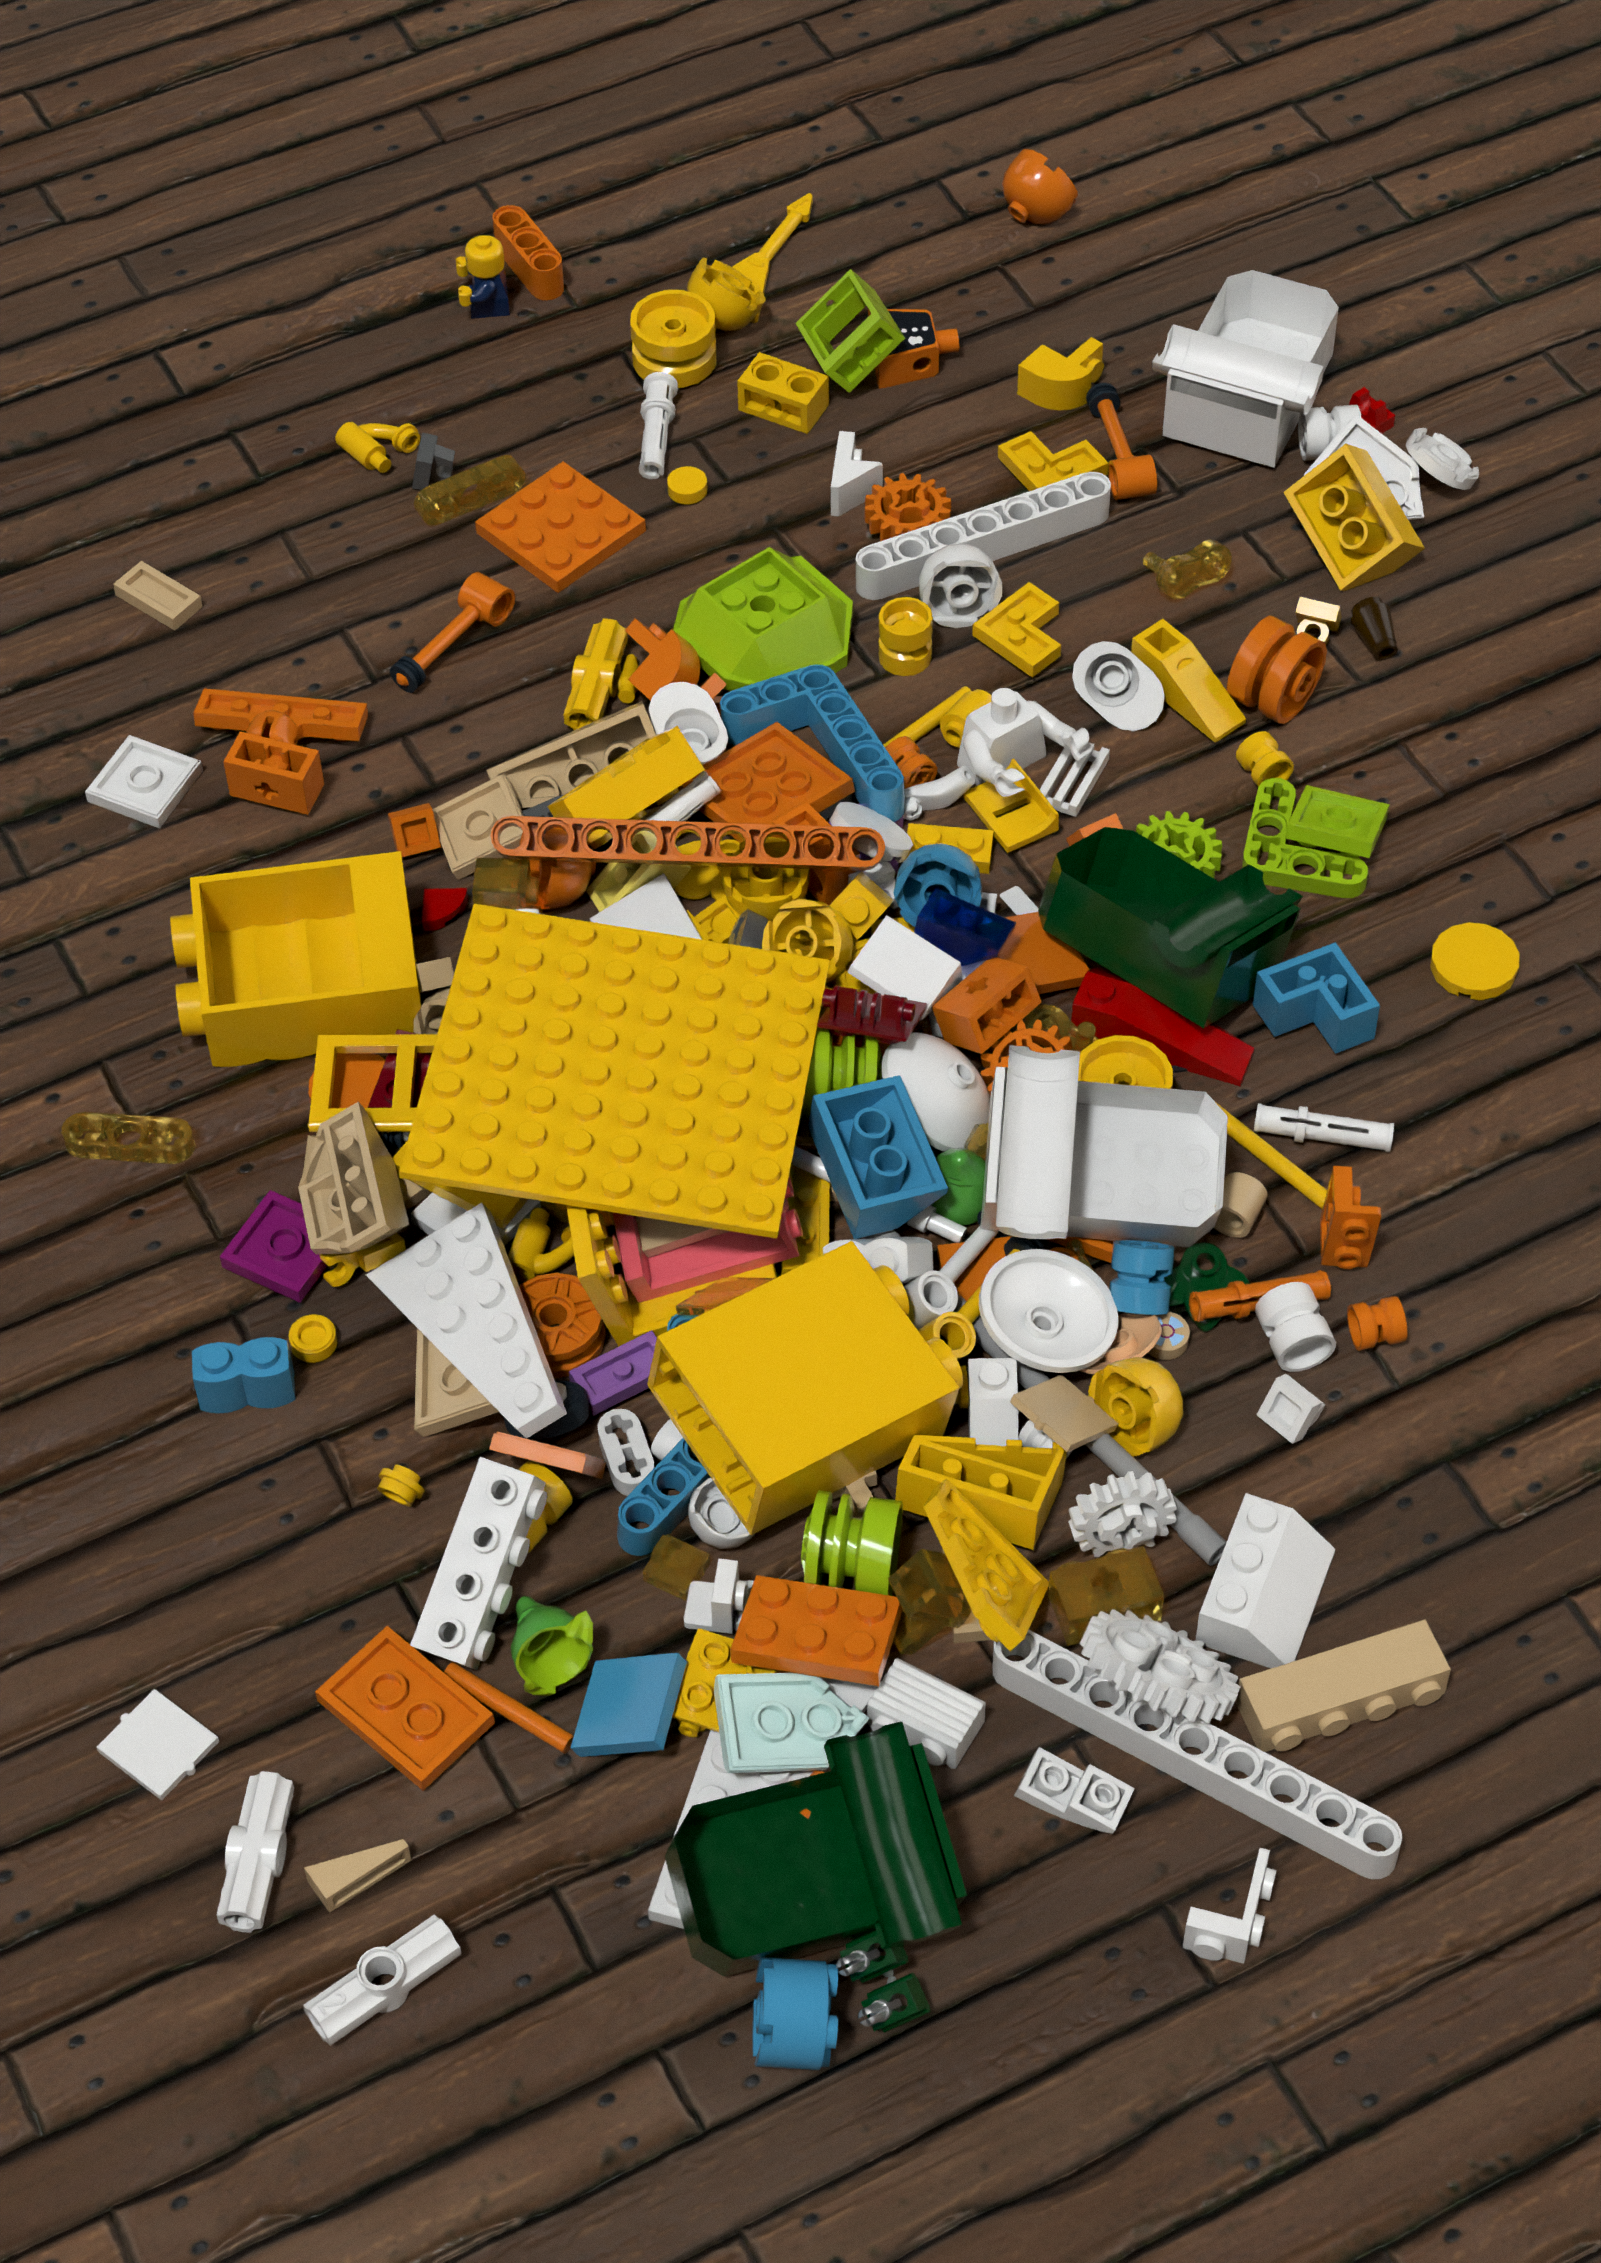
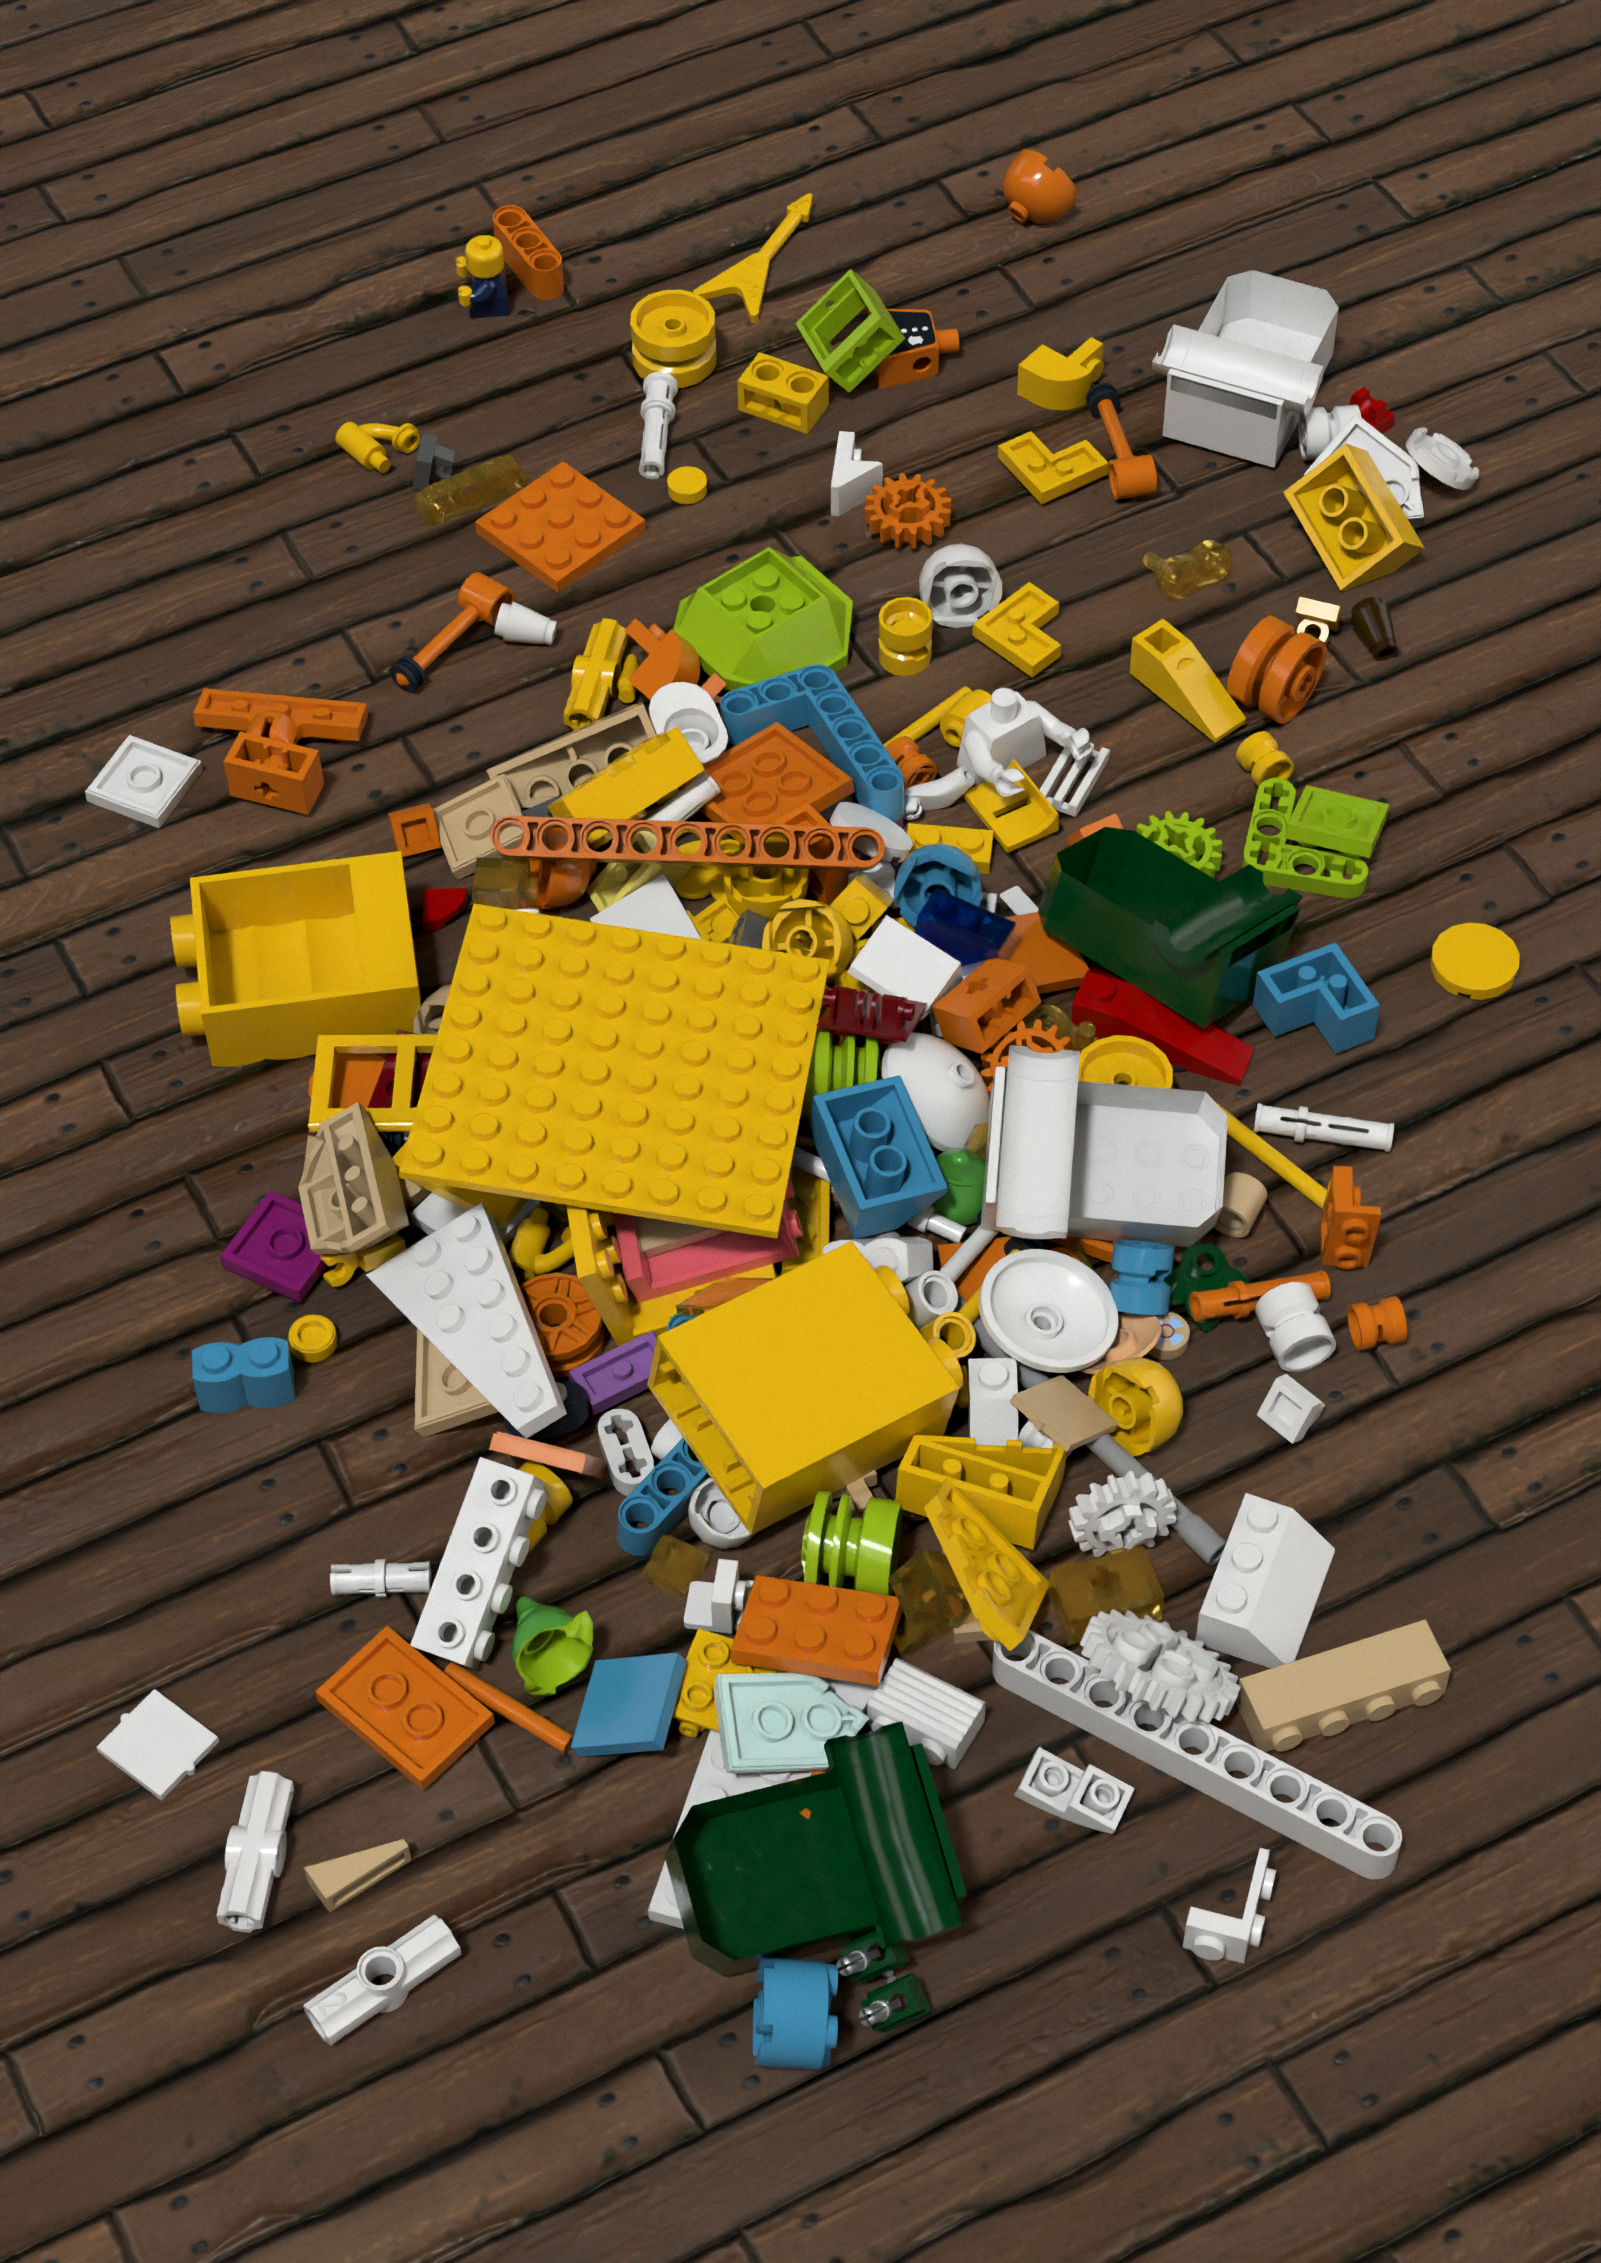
(140, 1151): clear yellow beam -> none
(158, 595): tan tile -> none
(381, 1578): none -> white pin
(400, 1485): yellow plate -> none
(434, 974): tan piece -> none
(524, 625): none -> white cone
(727, 294): yellow cylinder -> none
(994, 529): white beam -> none
(1118, 686): white piece -> none

